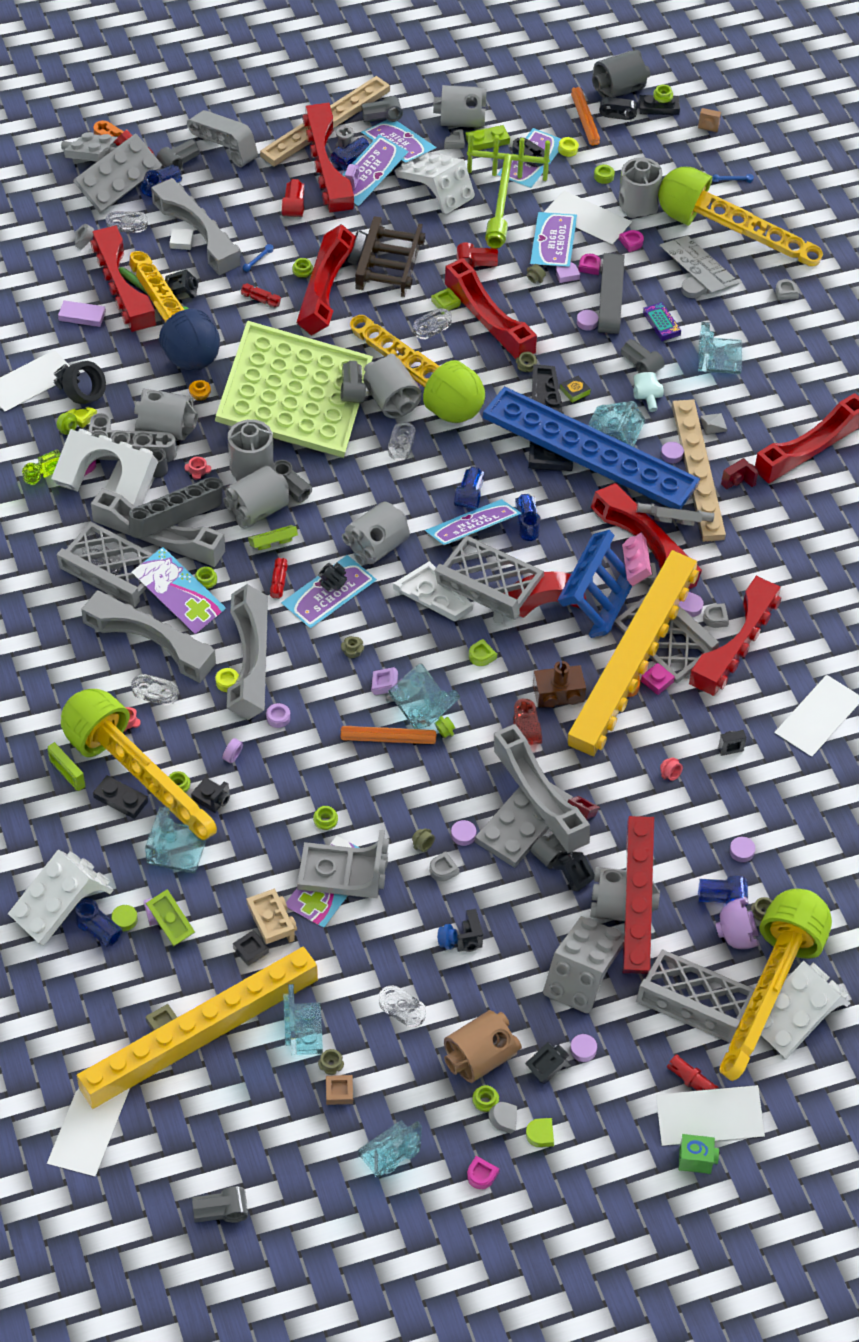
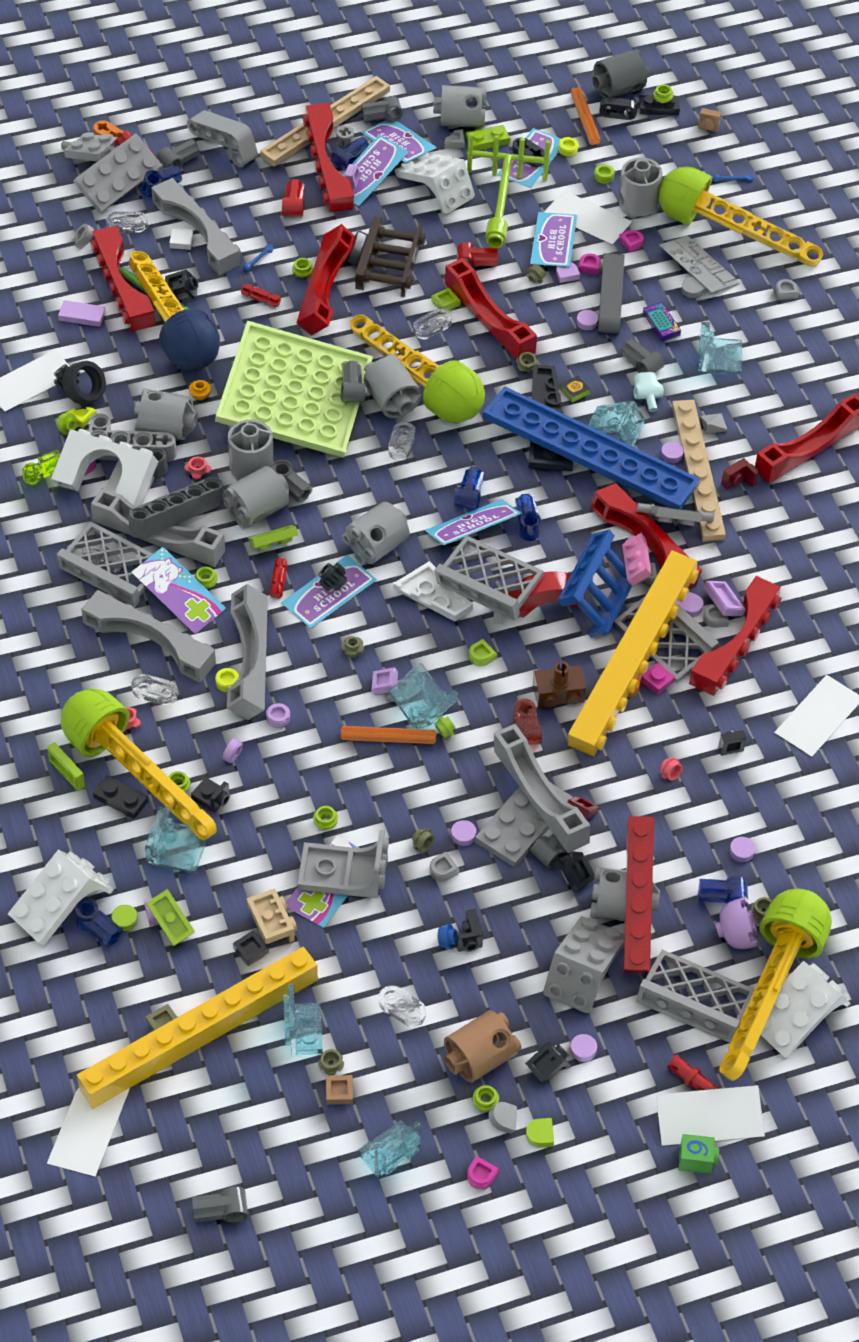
(724, 598): none -> lavender tile

